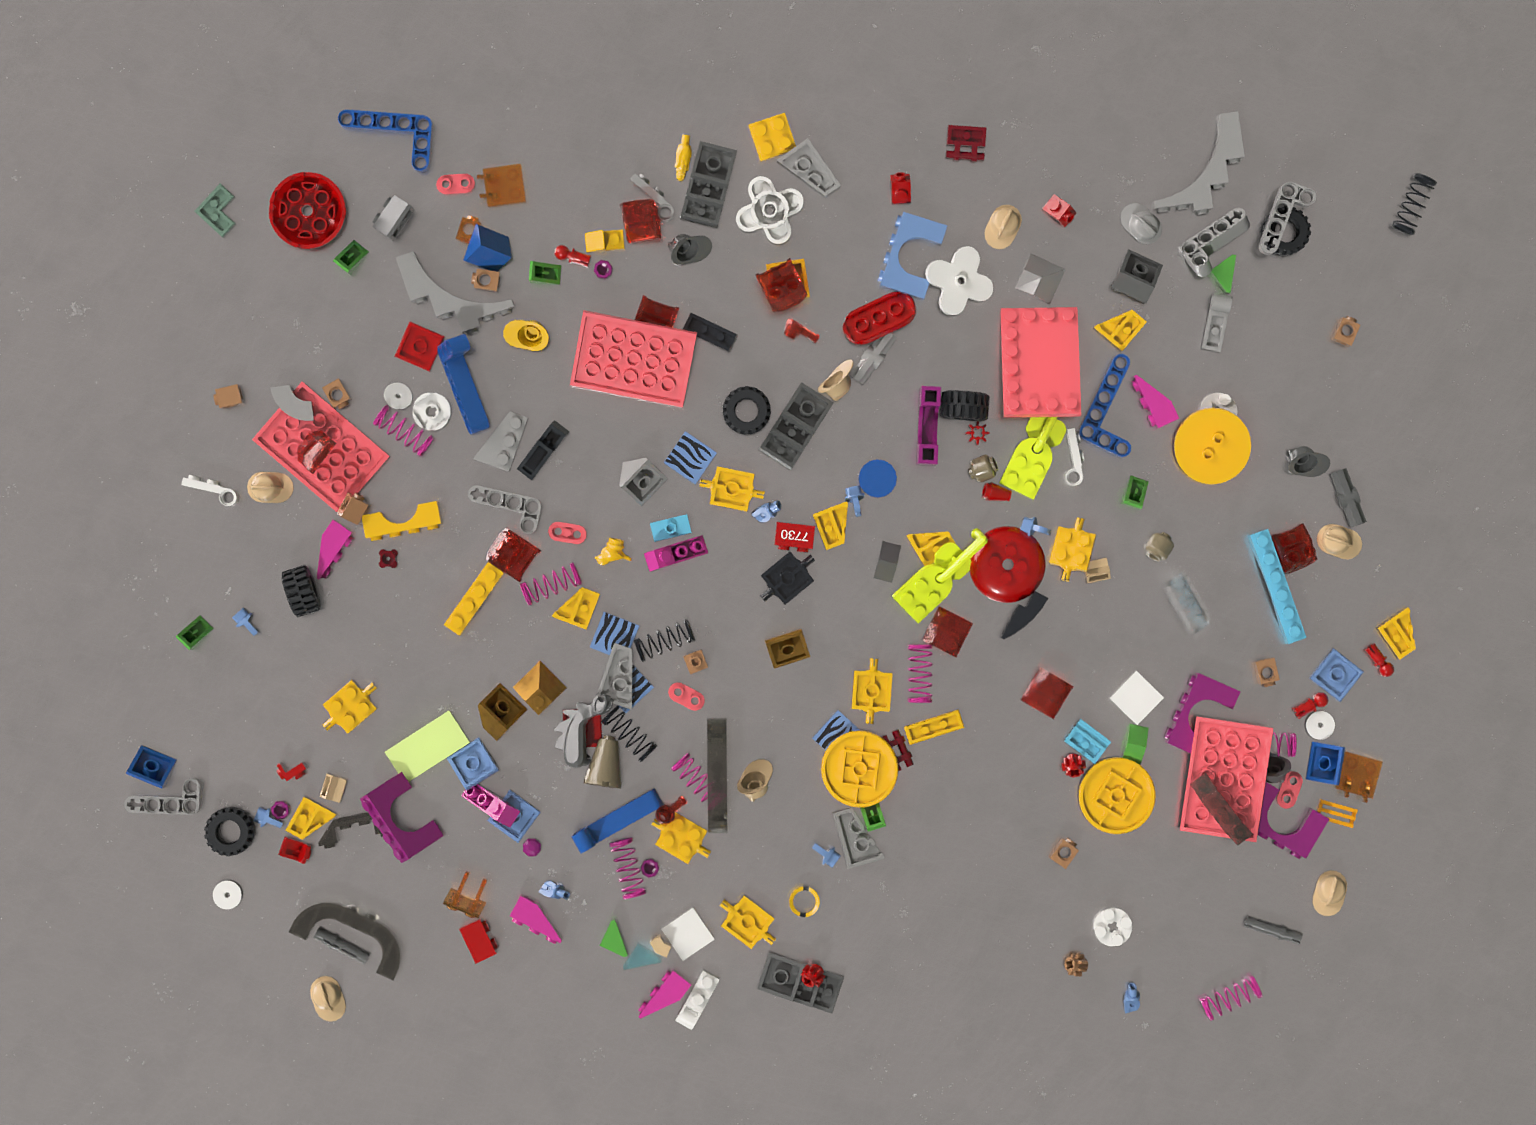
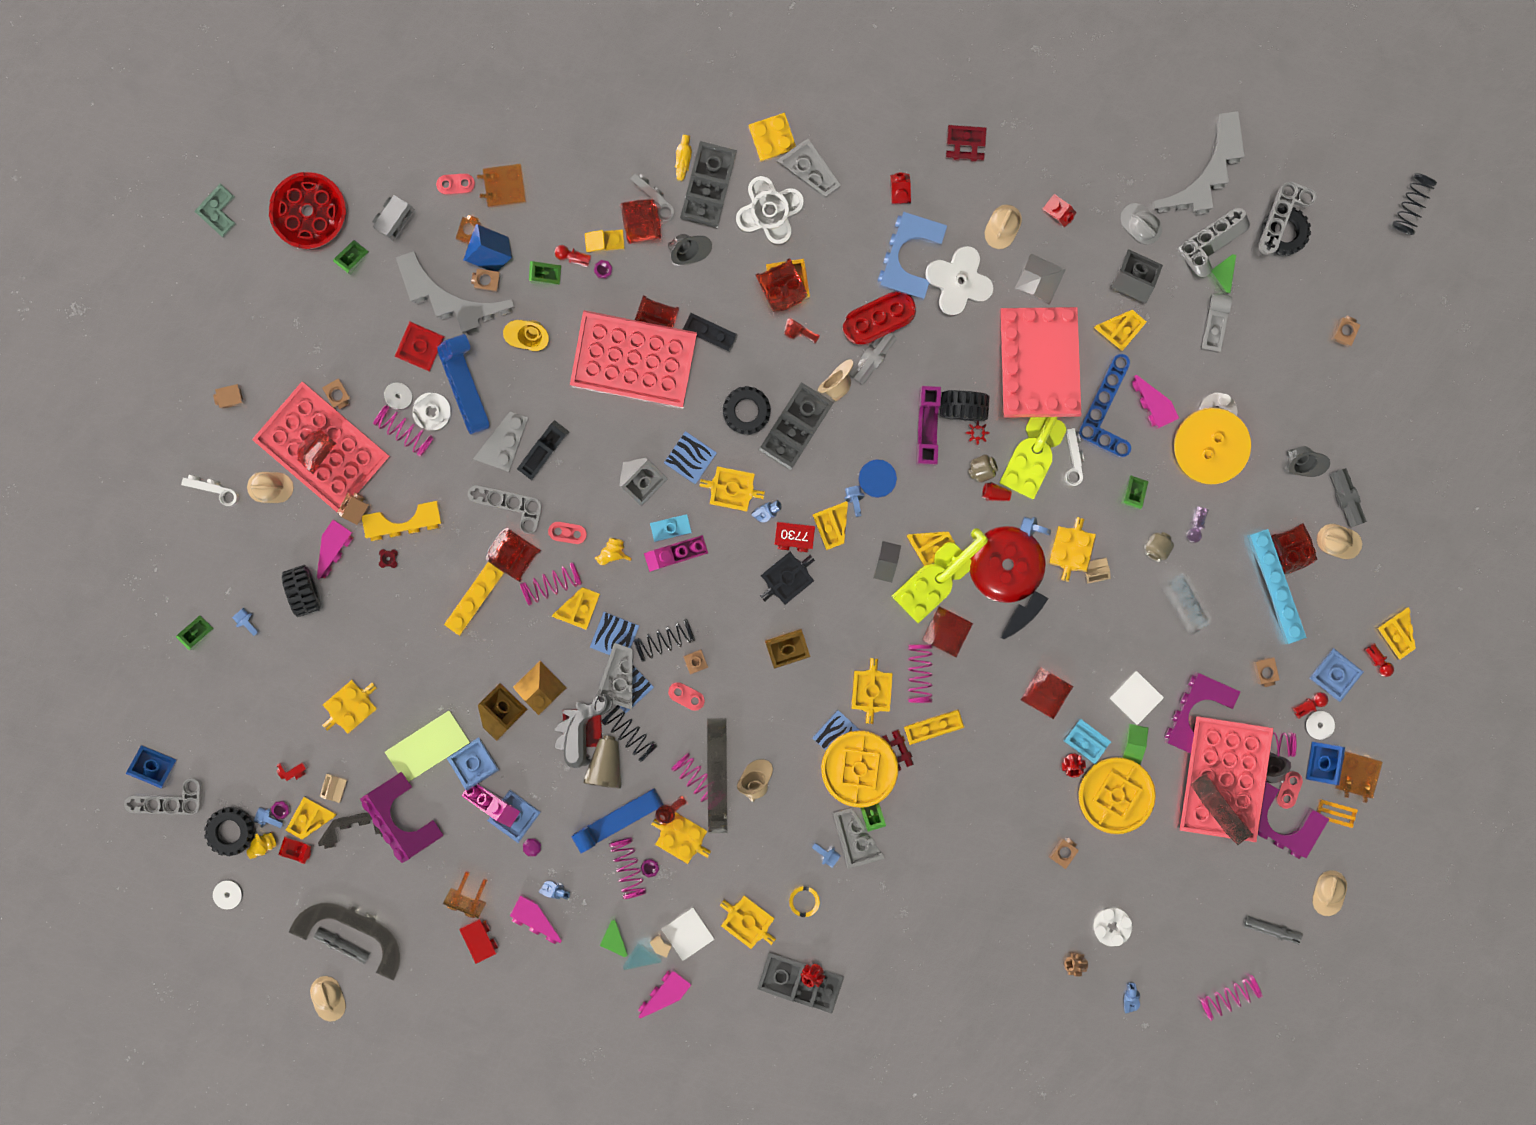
(261, 845): none -> yellow animal
(291, 404): light grey tile -> none
(394, 126): blue beam -> none
(697, 1000): white plate -> none
(1194, 535): none -> clear purple pin

